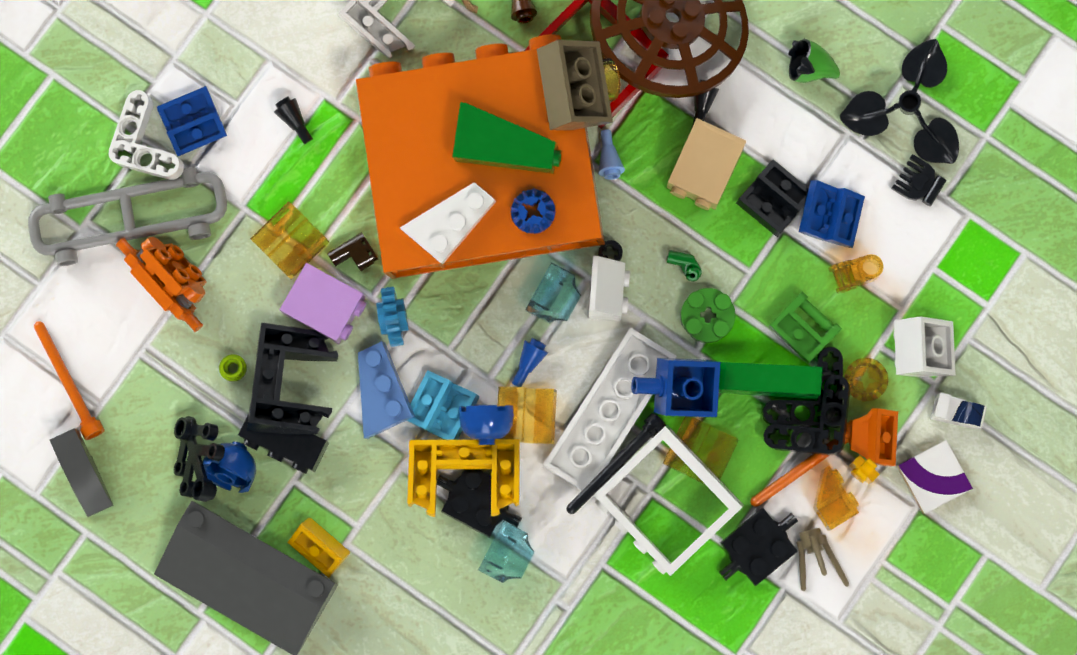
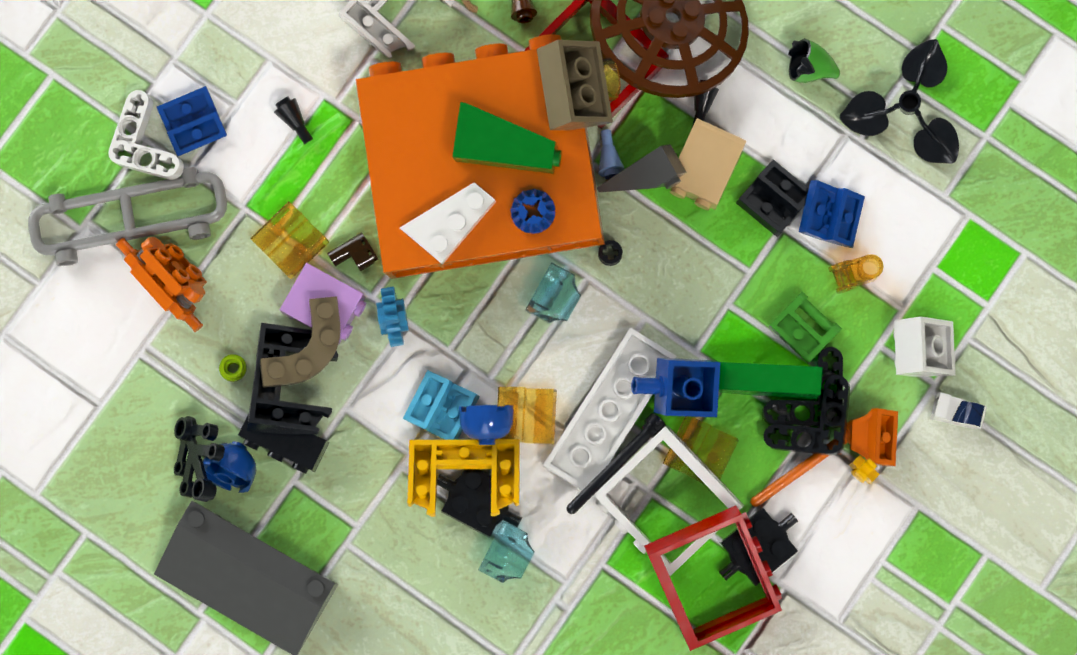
(81, 472): dark grey slope -> none
(90, 426): orange piece -> none
(315, 356): none -> dark tan plate
(318, 547): yellow slope -> none
(382, 392): medium blue wing -> none
(531, 356): blue cone -> none
(607, 289): white slope -> none
(654, 170): none -> dark grey slope
(687, 263): green arm -> none
(696, 325): bright green plate -> none
(736, 619): none -> red window
(813, 542): dark tan plant -> none
(832, 501): clear yellow slope -> none
(876, 372): clear yellow gear -> none
(921, 184): black piece -> none
(934, 477): tile -> none

